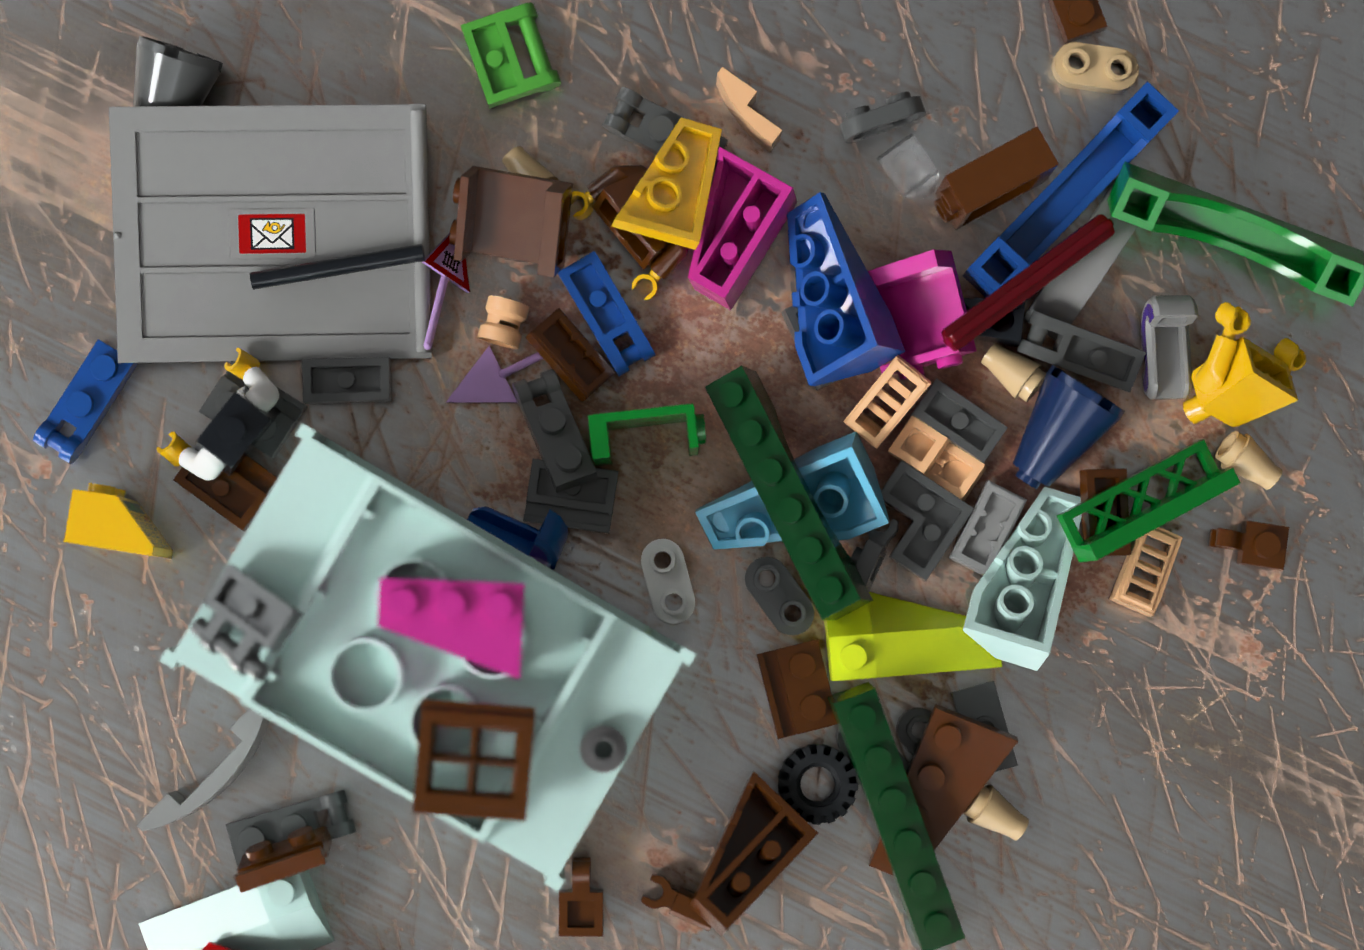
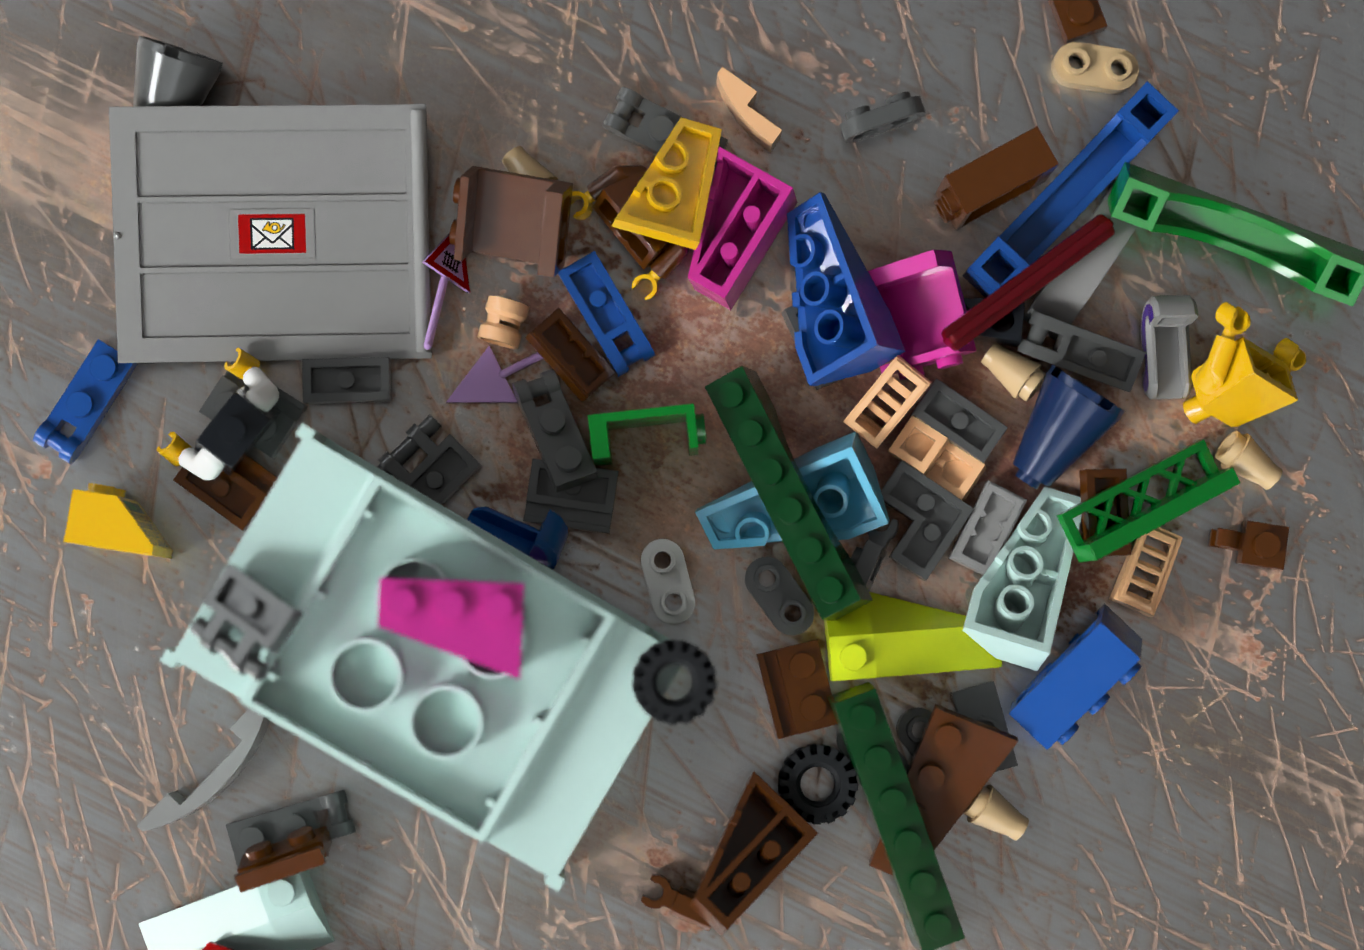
(337, 266): black bar -> none
(440, 472): none -> dark grey plate
(472, 802): reddish brown piece -> none
(497, 60): bright green plate -> none
(581, 907): reddish brown plate -> none
(598, 734): flat silver plate -> none
(702, 686): none -> black tyre
(910, 169): clear plate -> none
(1078, 679): none -> blue wedge

